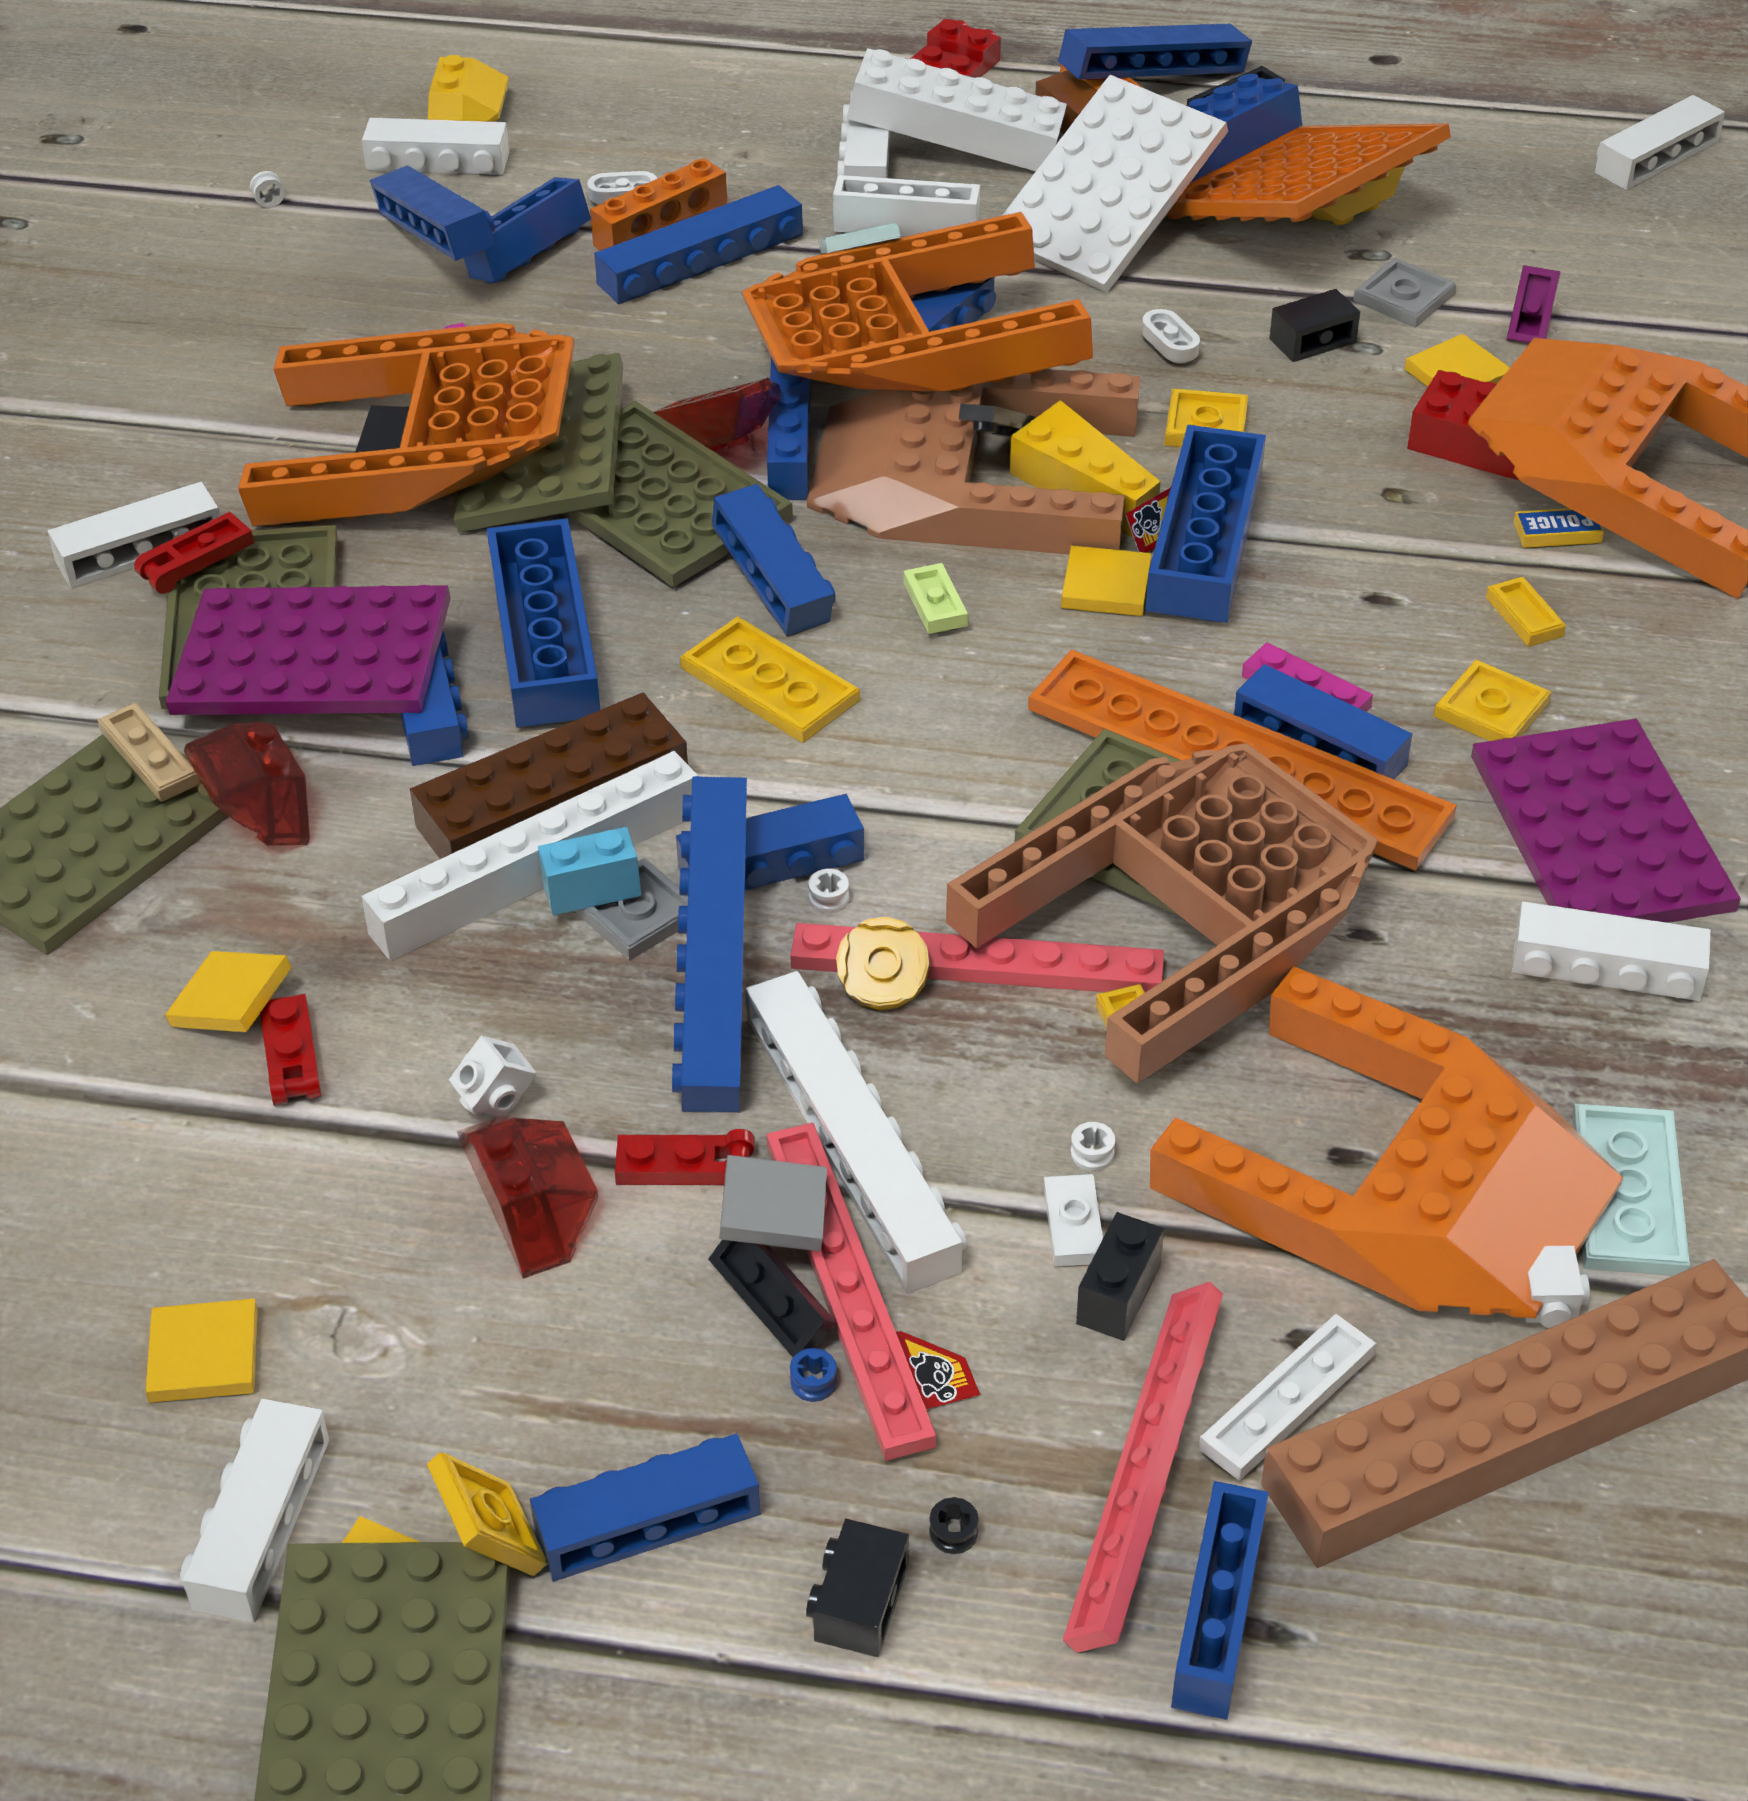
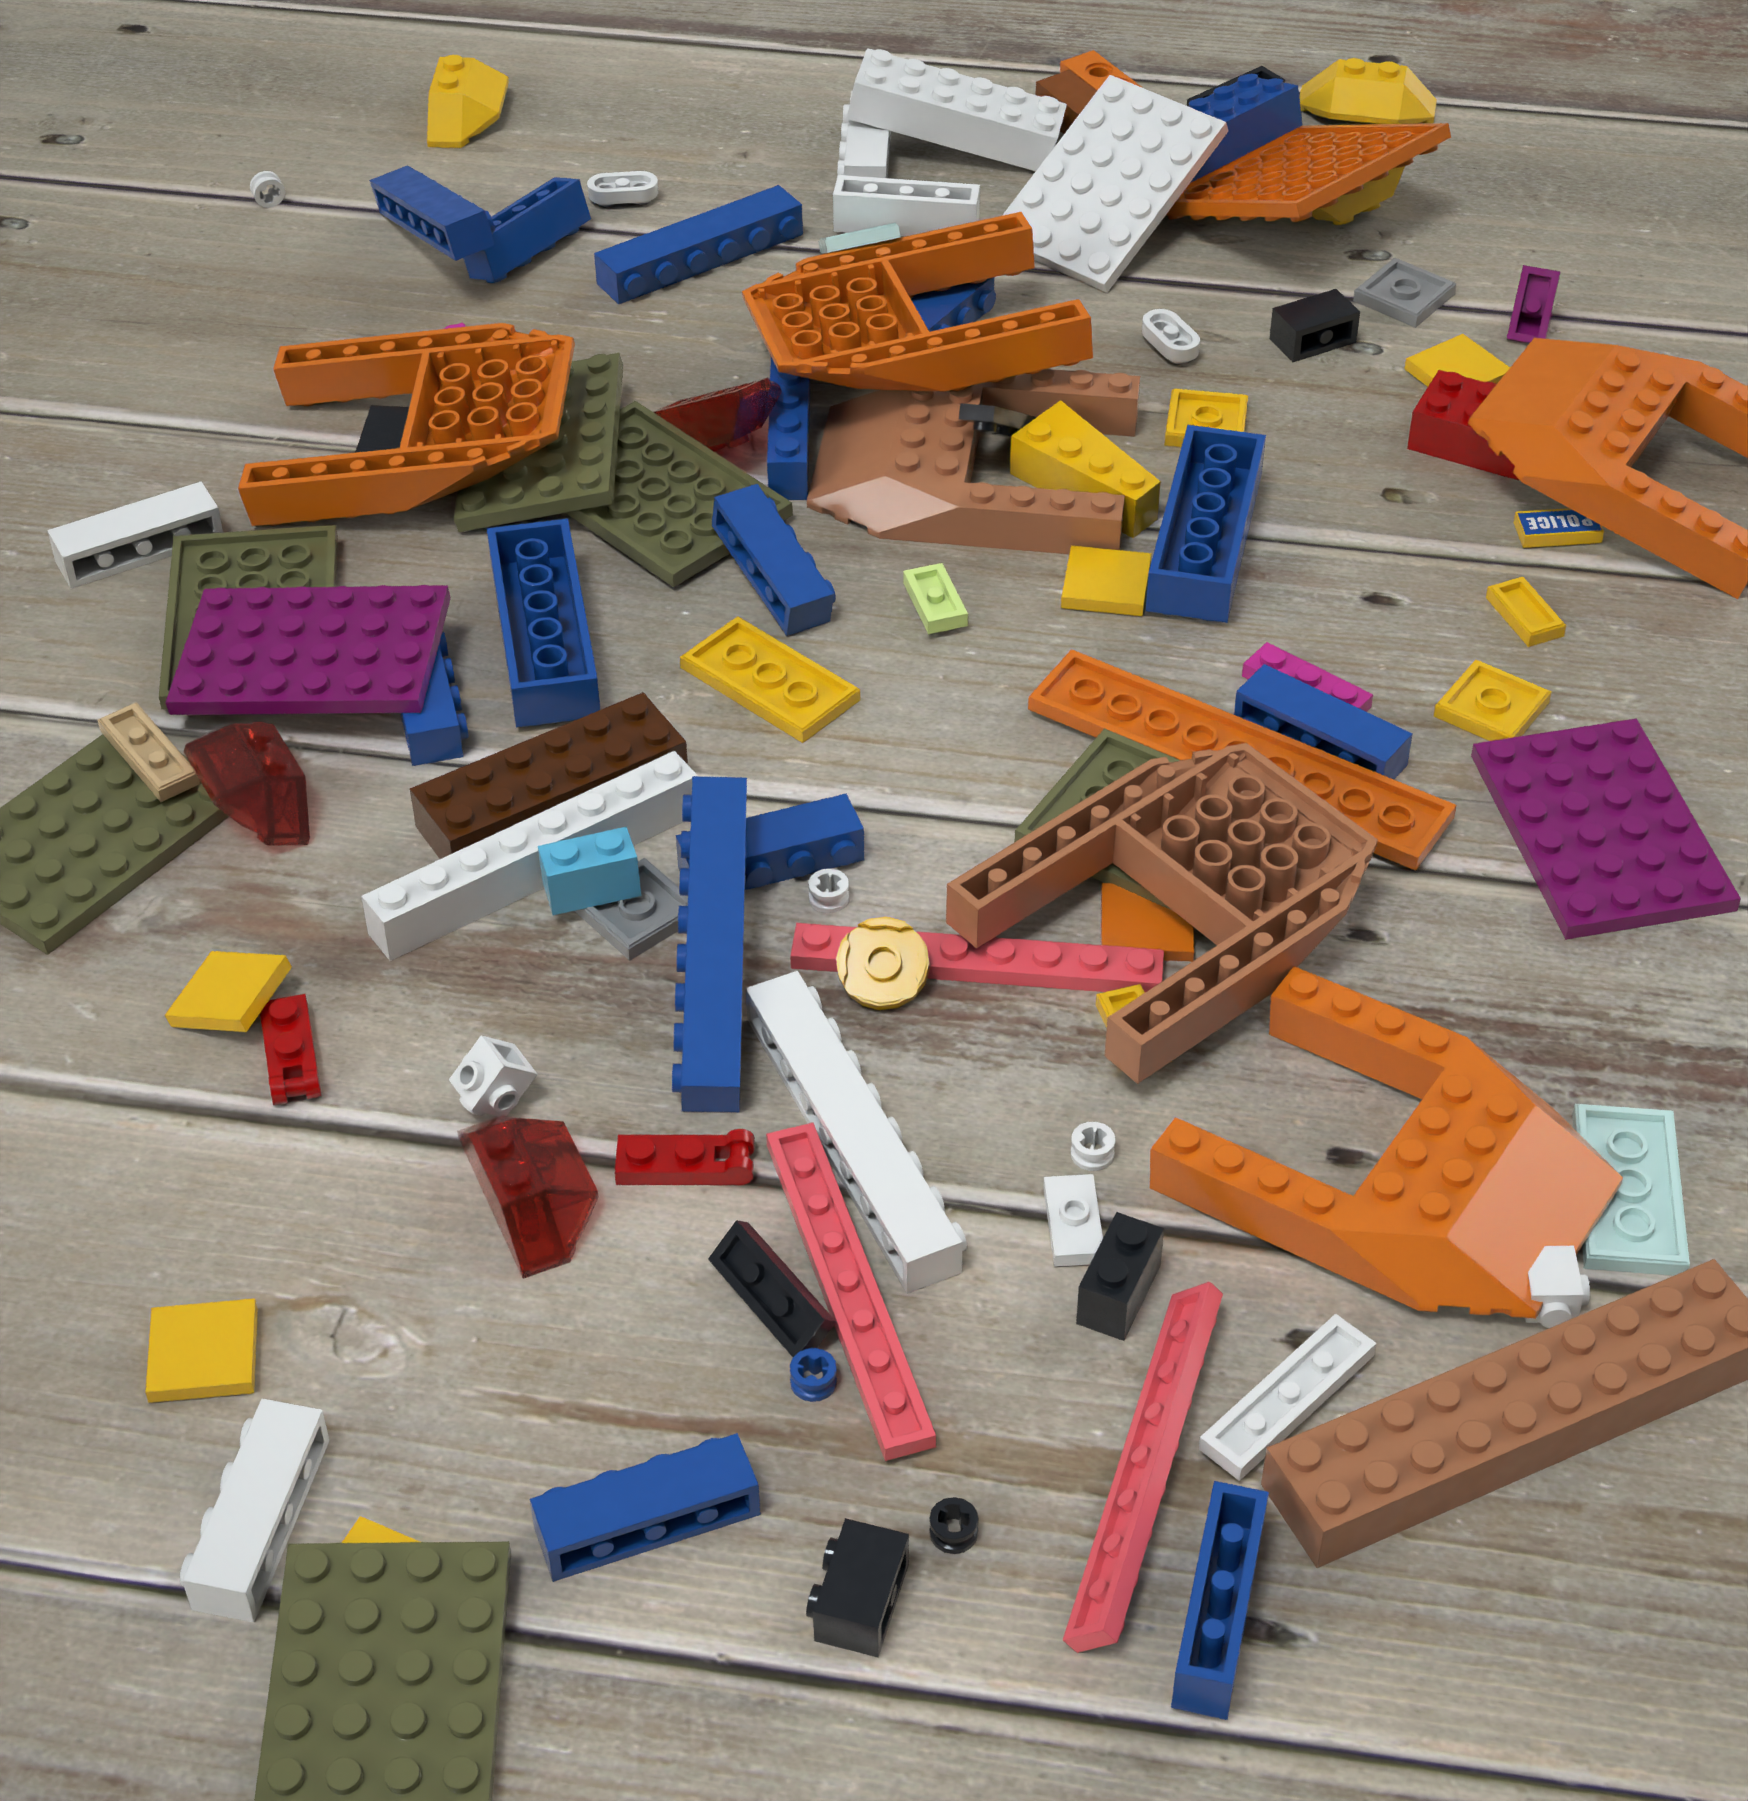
(193, 551): red plate -> none
(436, 146): white brick -> none
(486, 1514): yellow tile -> none
(659, 203): orange brick -> none
(773, 1203): light grey tile -> none
(938, 1373): sticker -> none
(961, 48): red plate -> none
(1140, 923): none -> orange tile
(1147, 520): sticker -> none
(1154, 51): blue brick -> none
(1368, 94): none -> yellow wedge
(1611, 951): white brick -> none
(1659, 142): white brick -> none

